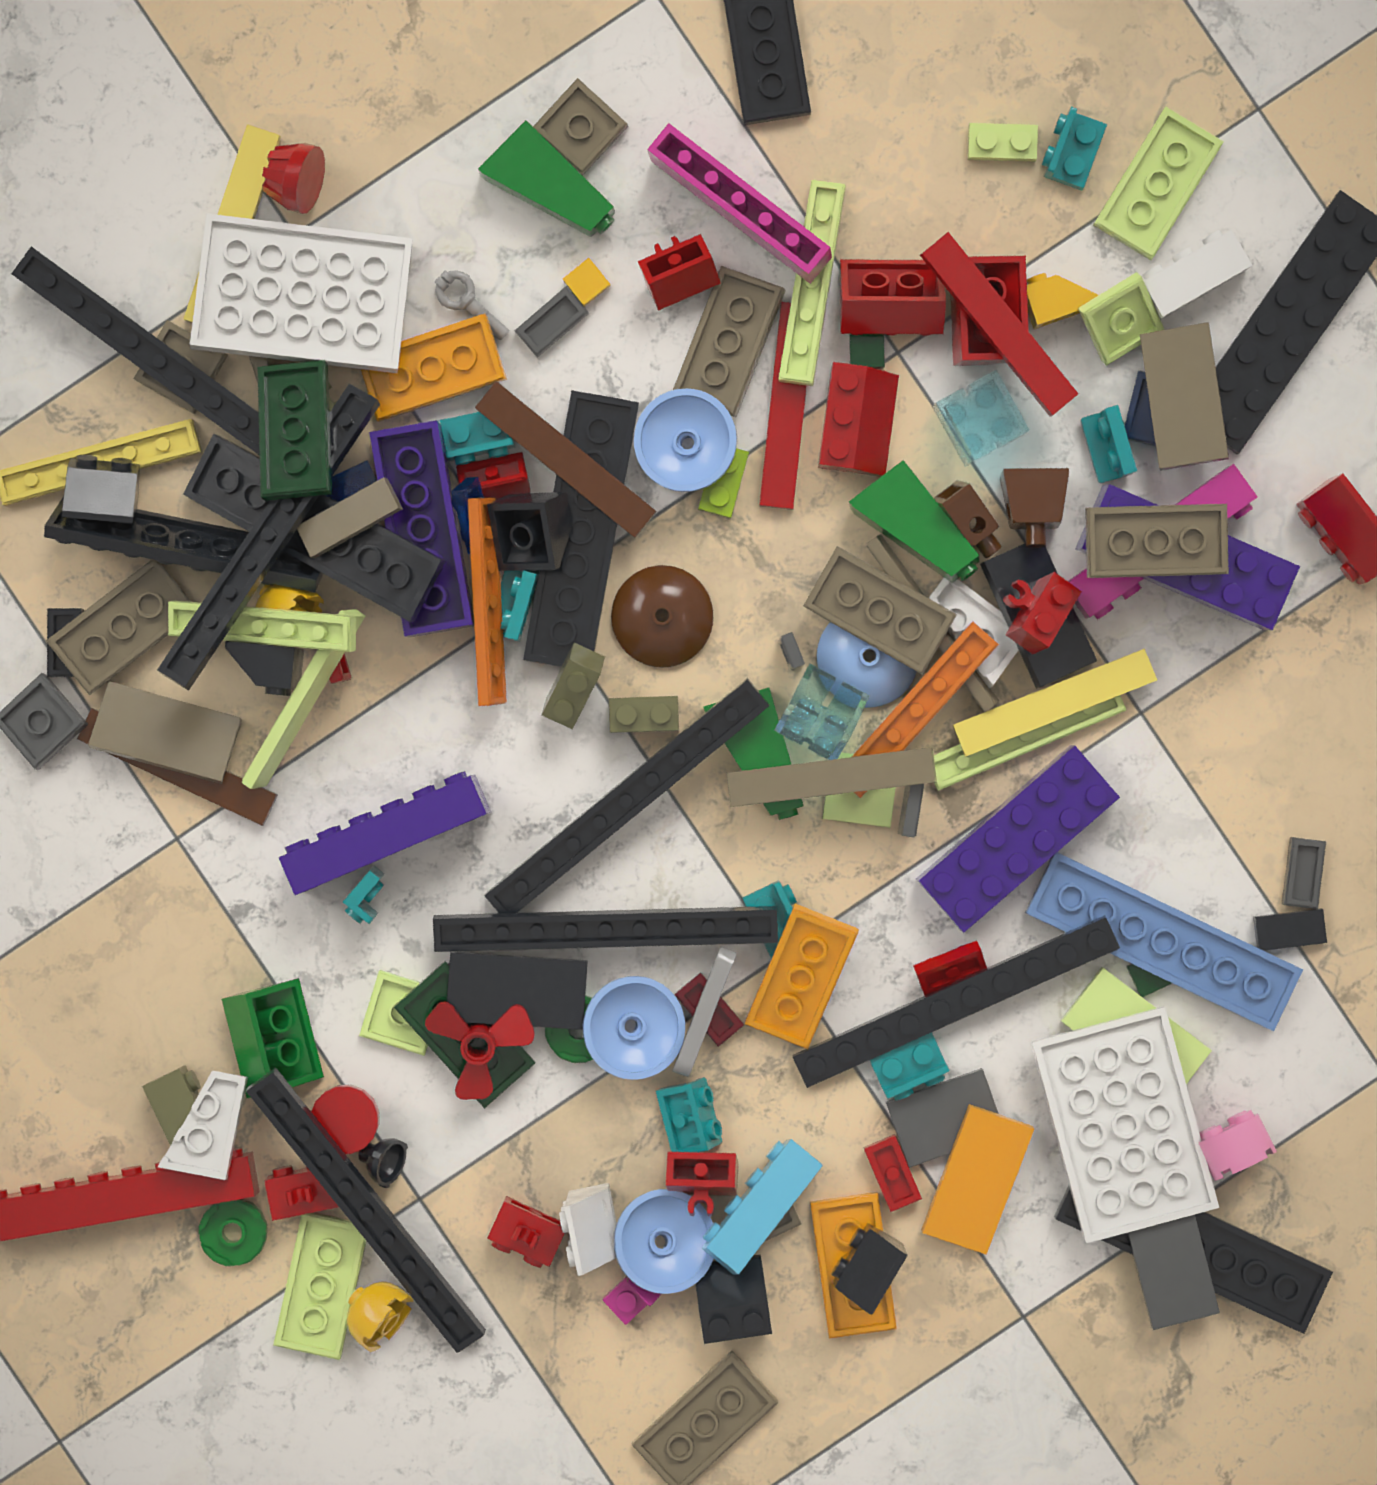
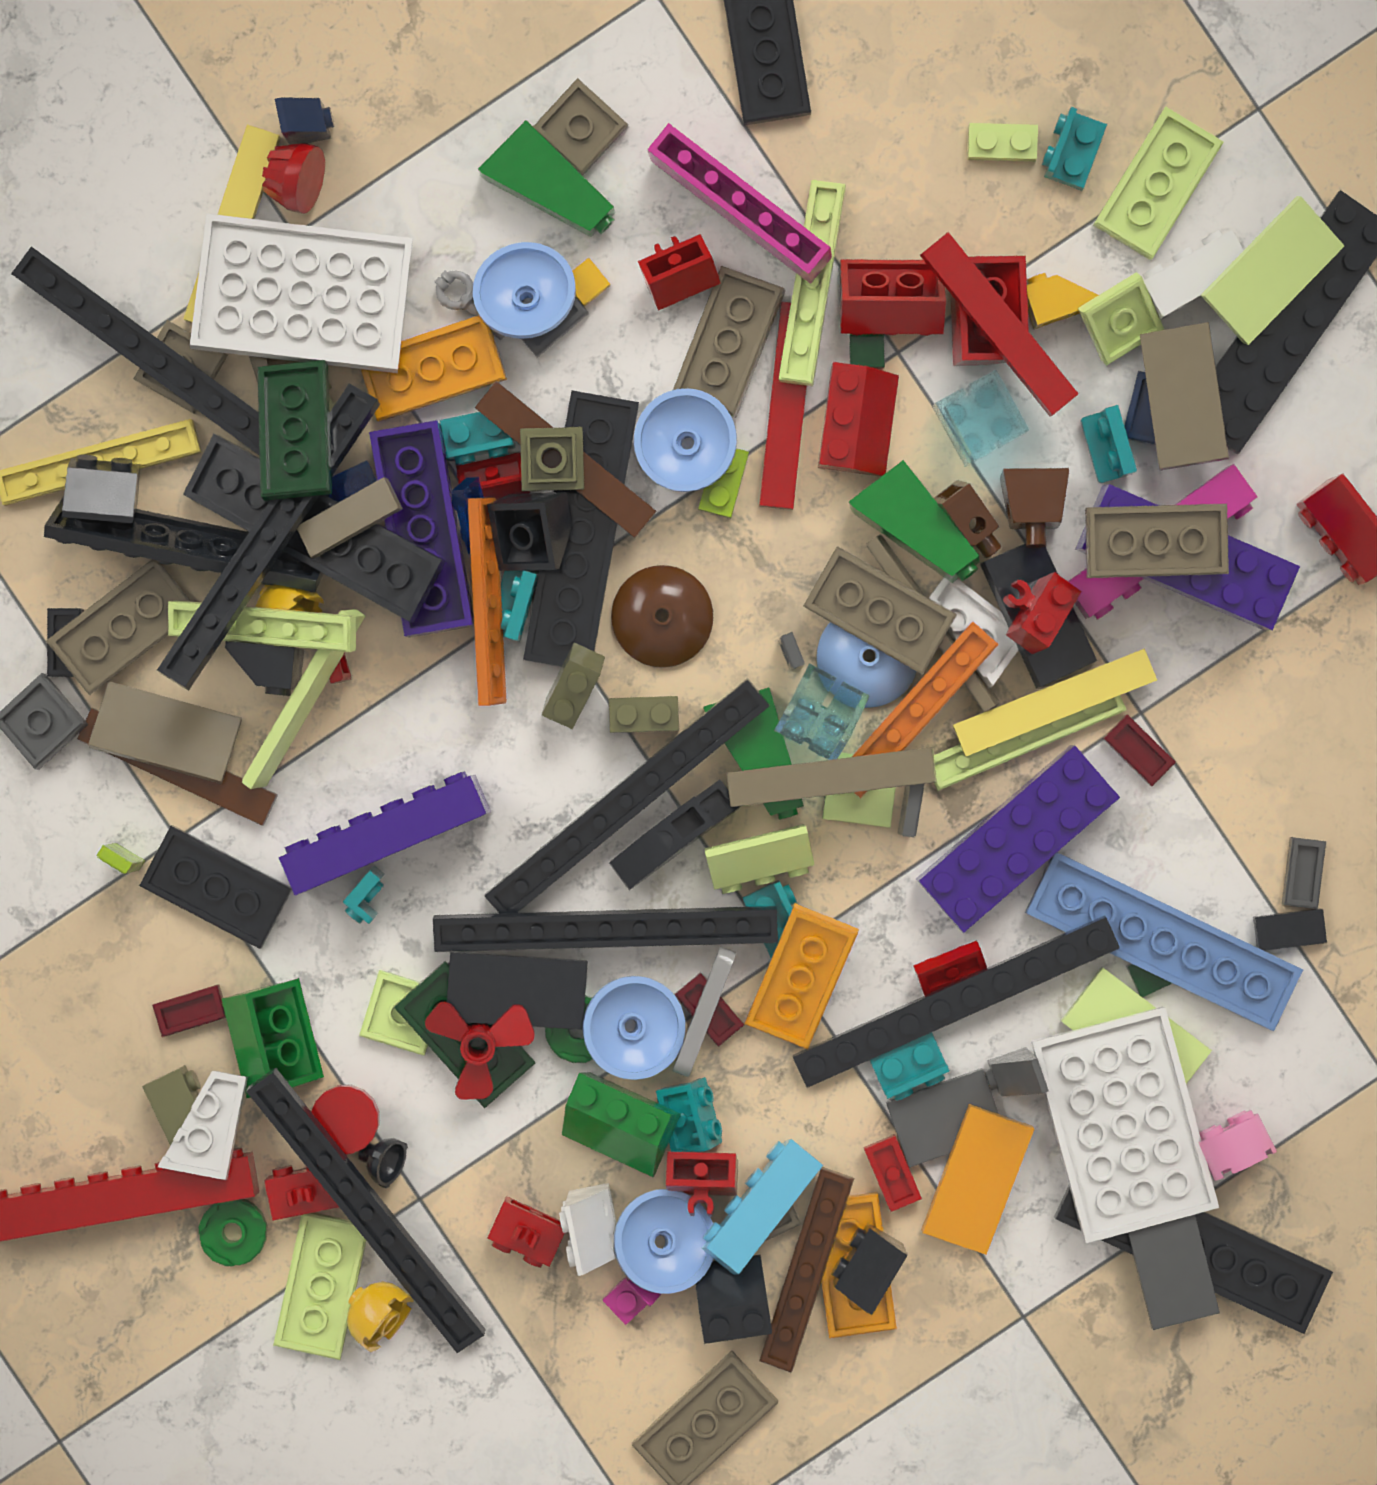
(120, 858): none -> lime tile
(189, 1010): none -> dark red tile
(216, 887): none -> black tile
(304, 119): none -> dark blue slope
(522, 273): none -> light blue dish
(568, 474): none -> olive piece
(618, 1122): none -> green slope
(673, 835): none -> black slope
(760, 858): none -> yellowish green slope
(807, 1269): none -> reddish brown tile
(1016, 1074): none -> dark grey slope
(1139, 750): none -> dark red tile
(1272, 270): none -> yellowish green tile

